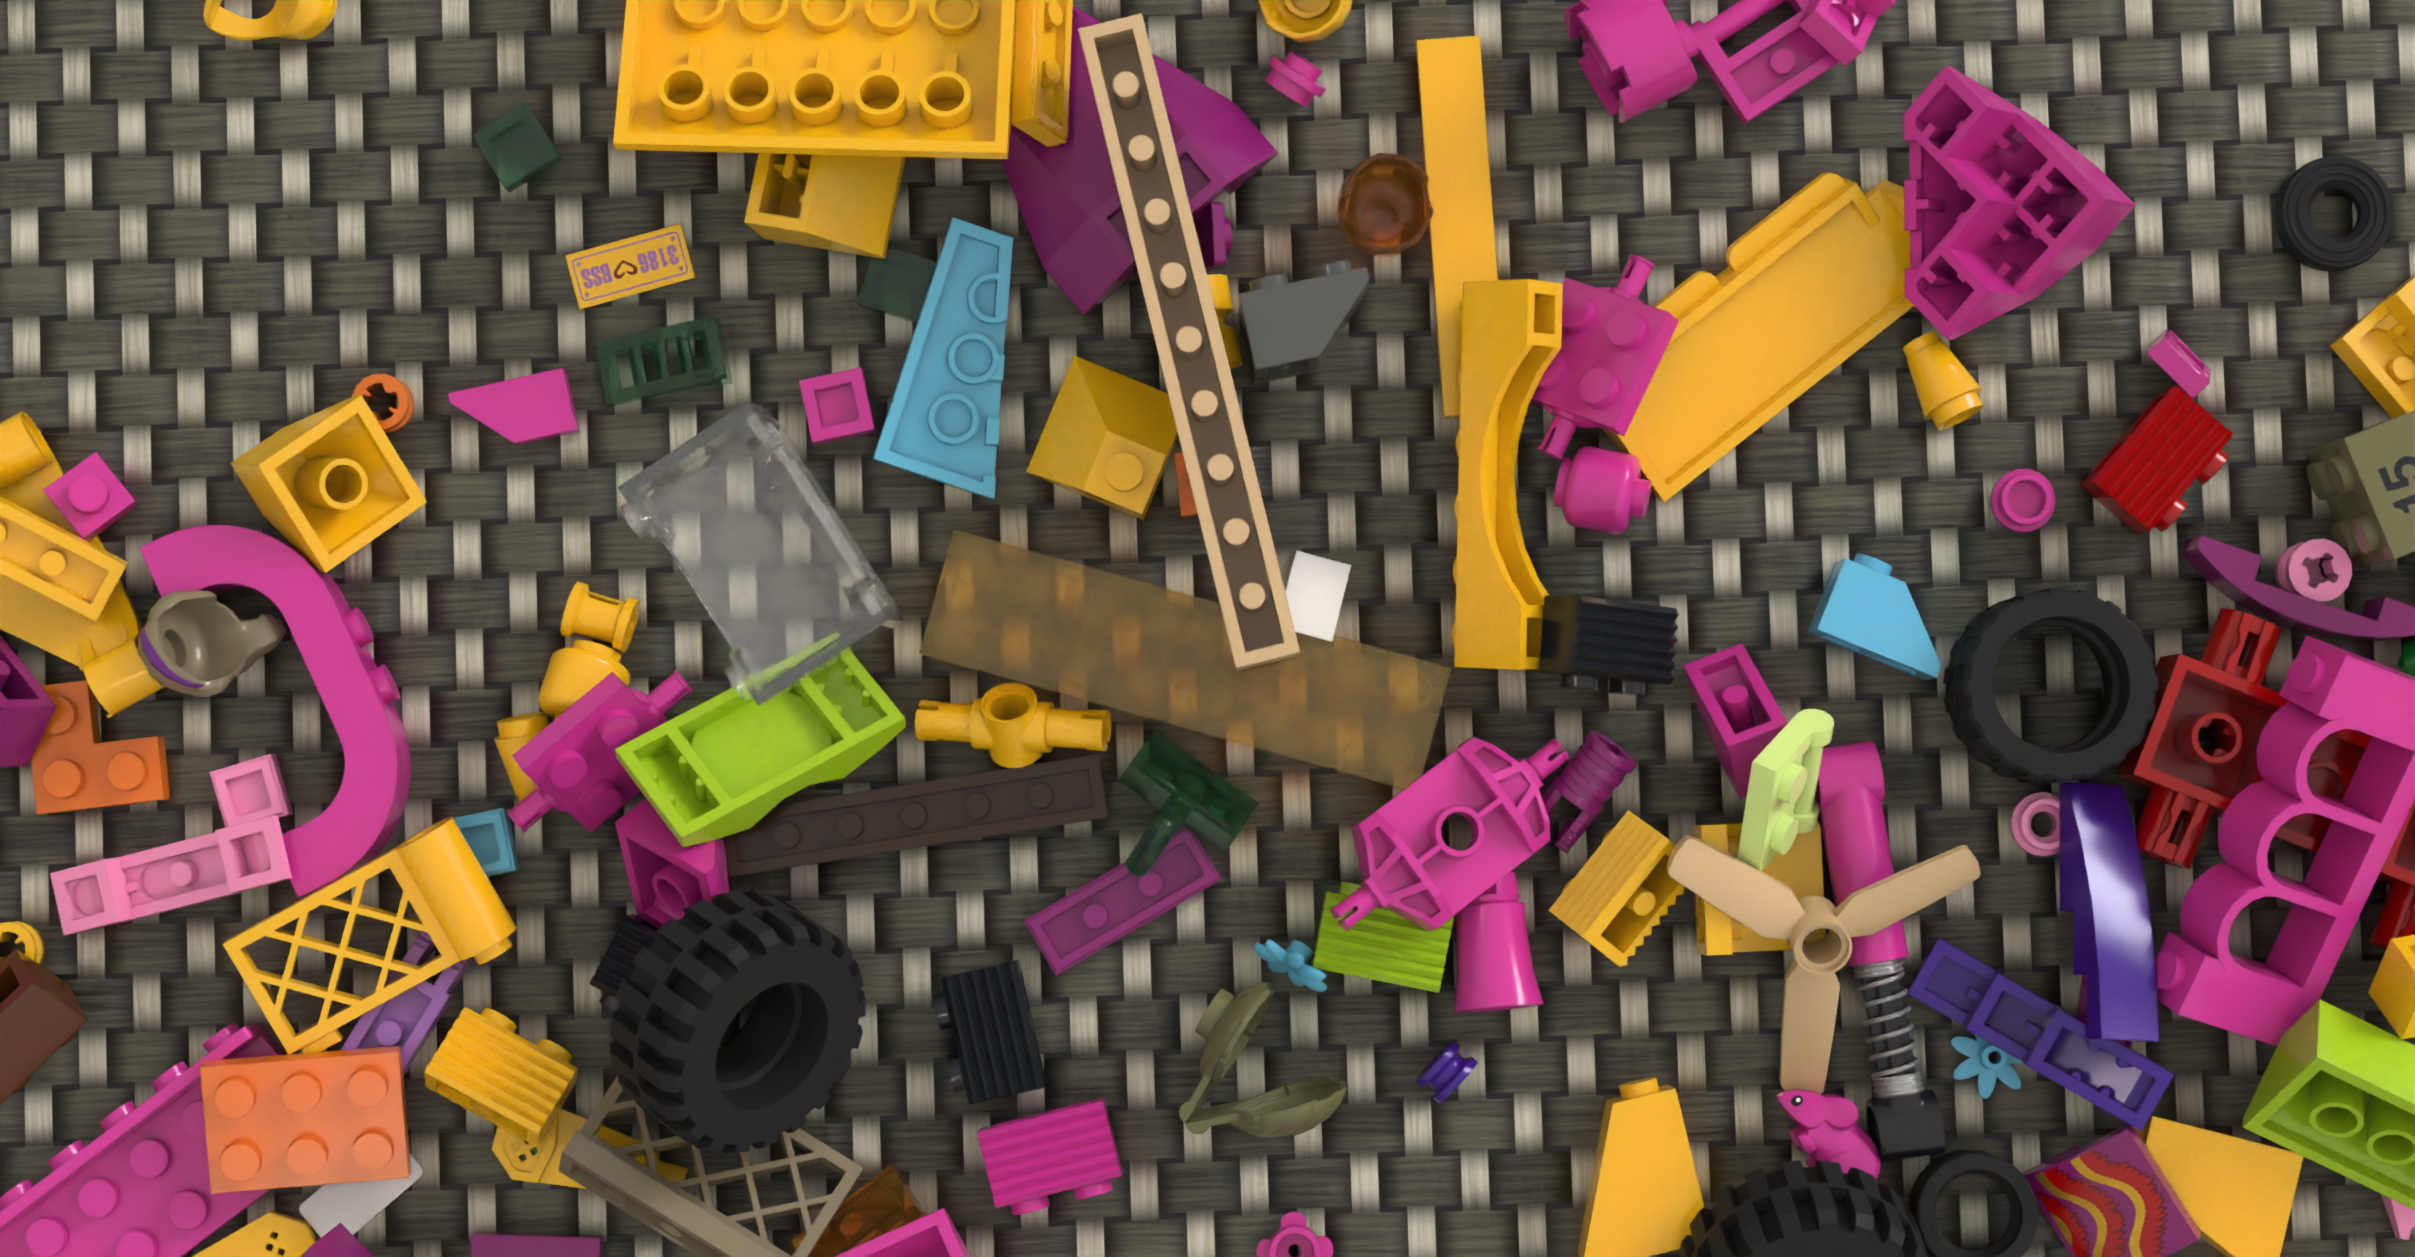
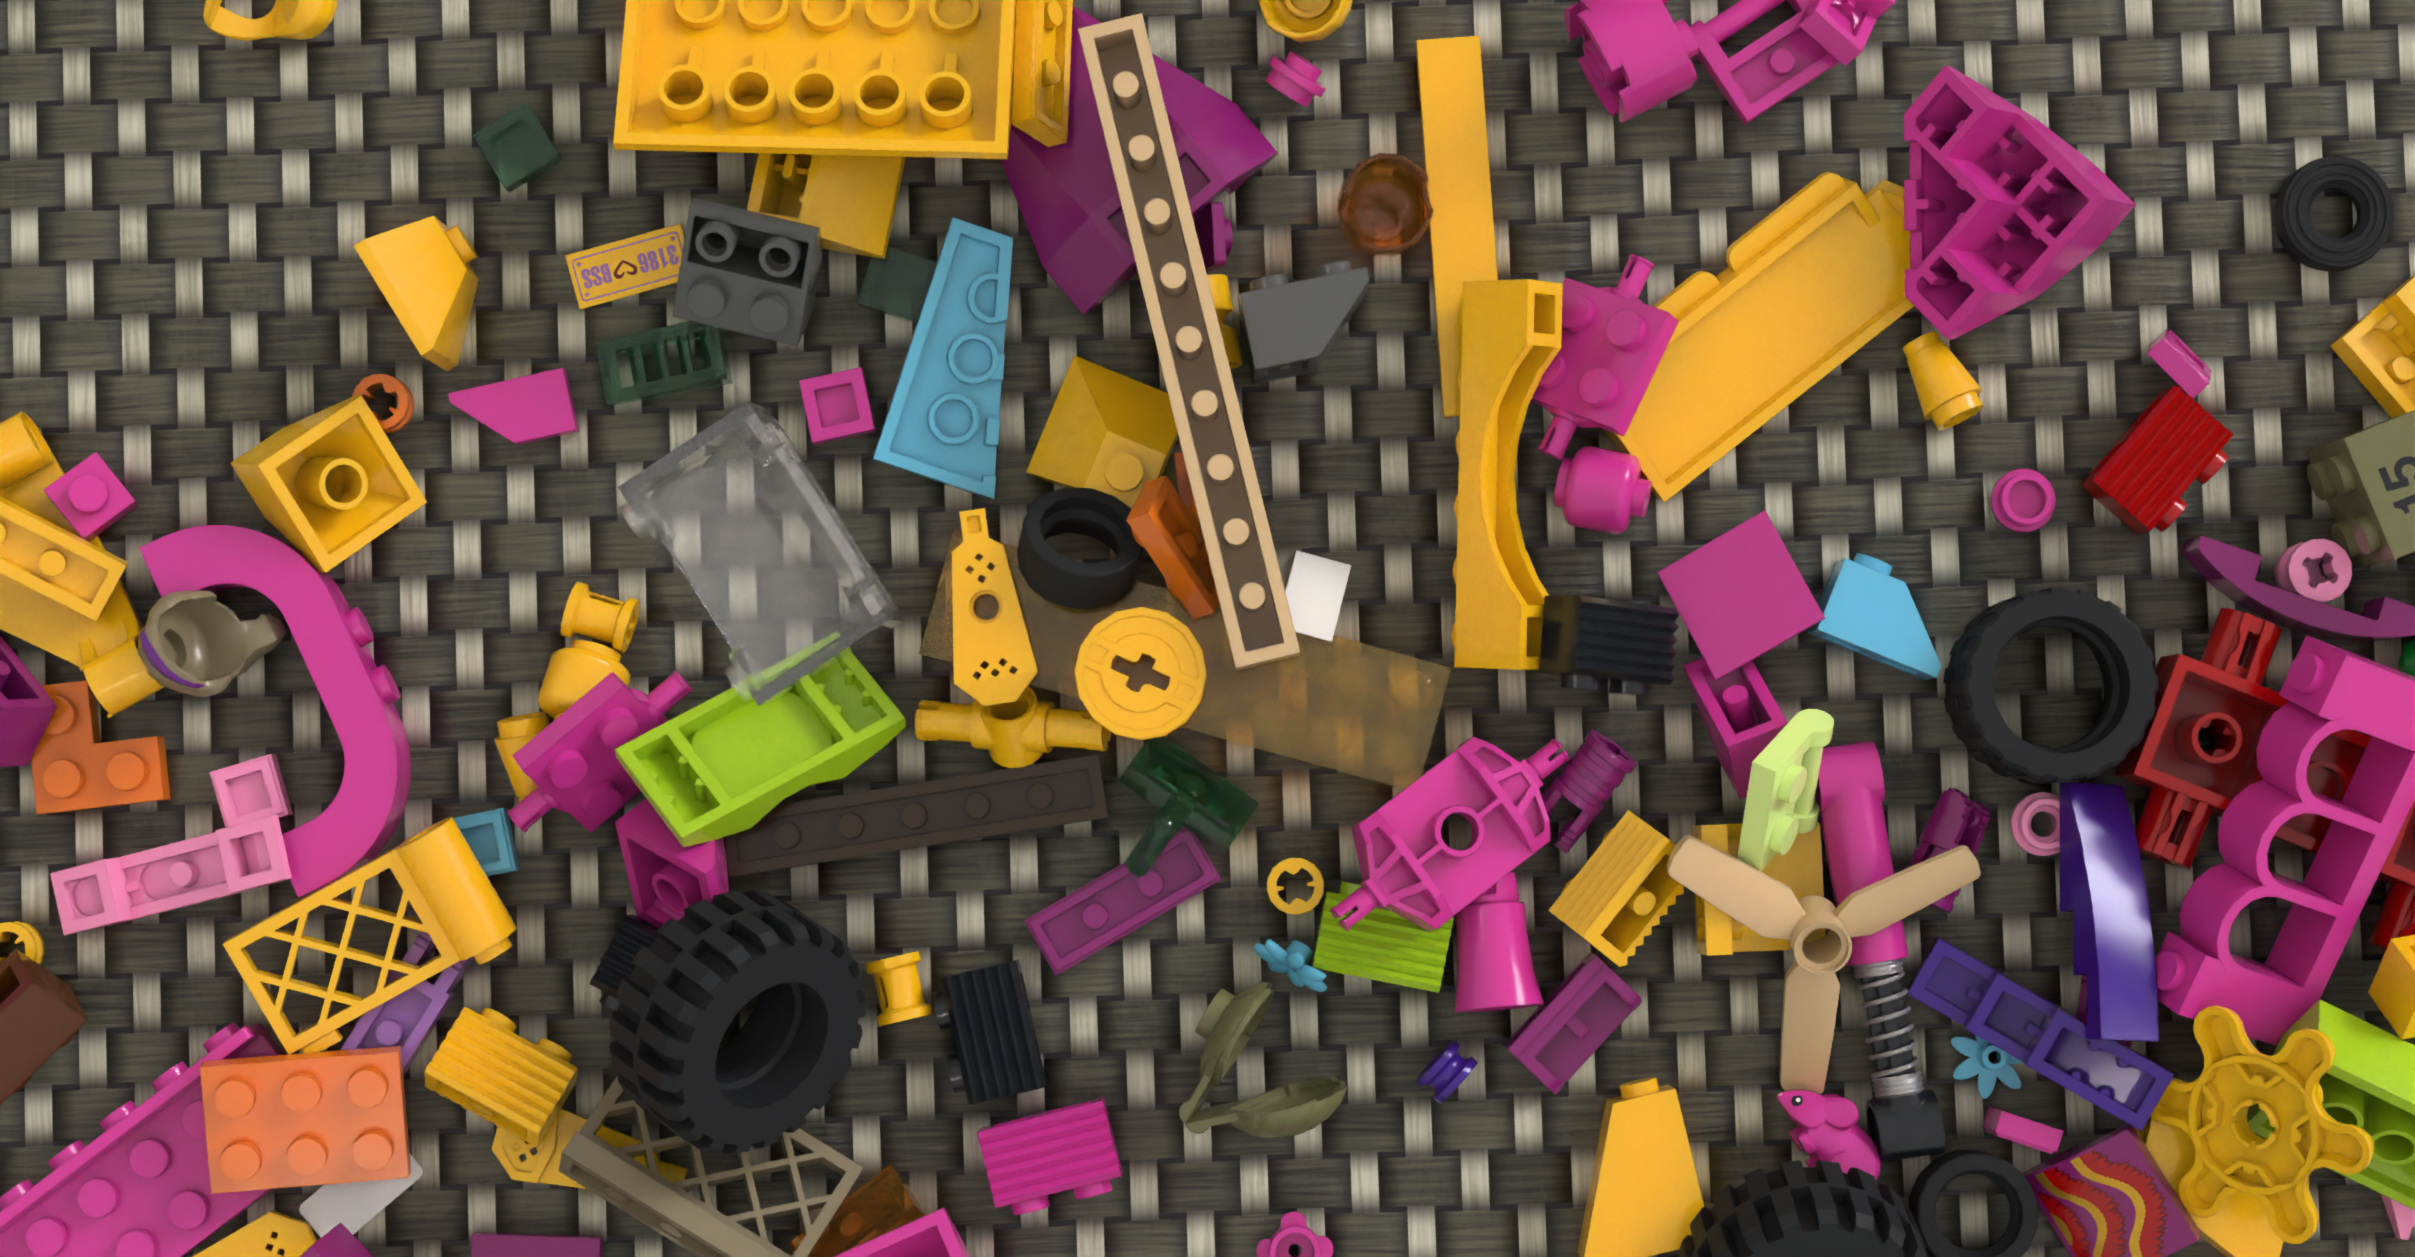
(427, 284): none -> yellow slope
(748, 272): none -> dark grey slope
(899, 988): none -> yellow bush
(990, 639): none -> yellow piece
(1074, 582): none -> black tyre
(1129, 637): none -> yellow piece
(1175, 544): none -> orange plate
(1297, 905): none -> yellow bush
(1572, 1022): none -> magenta hinge
(1741, 595): none -> dark pink piece
(1950, 825): none -> magenta hinge
(2022, 1130): none -> dark pink tile
(2226, 1148): none -> yellow plate

